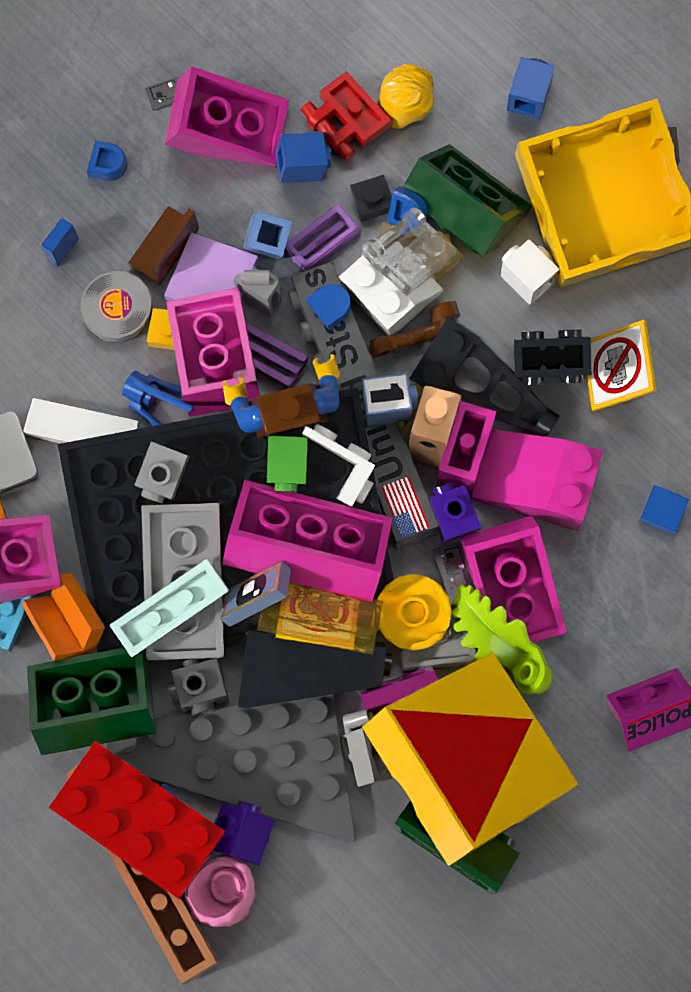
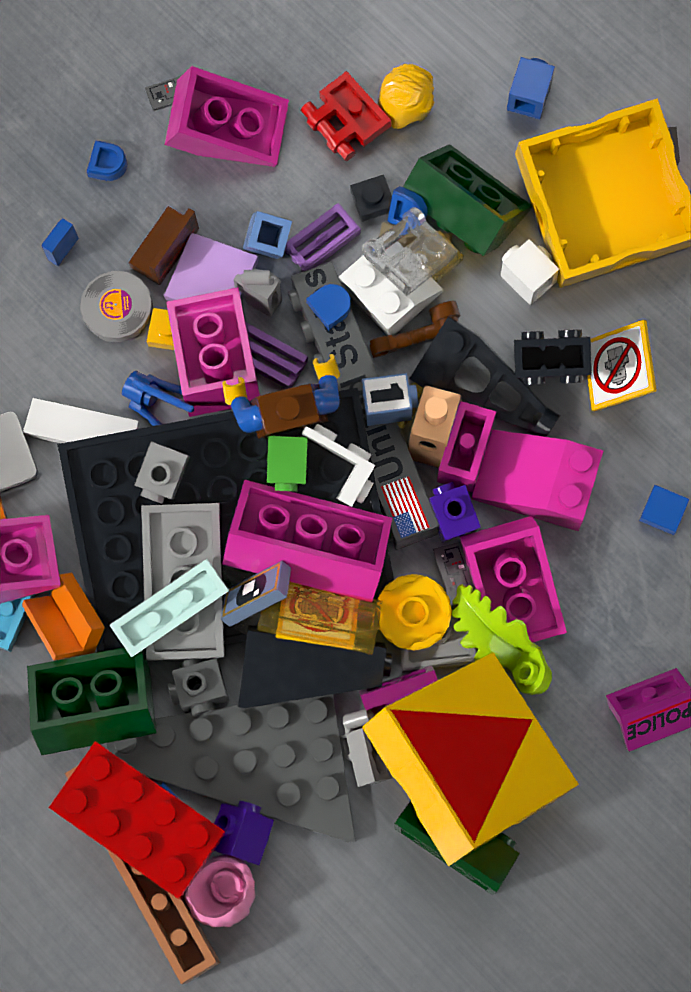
(302, 157): blue brick -> none

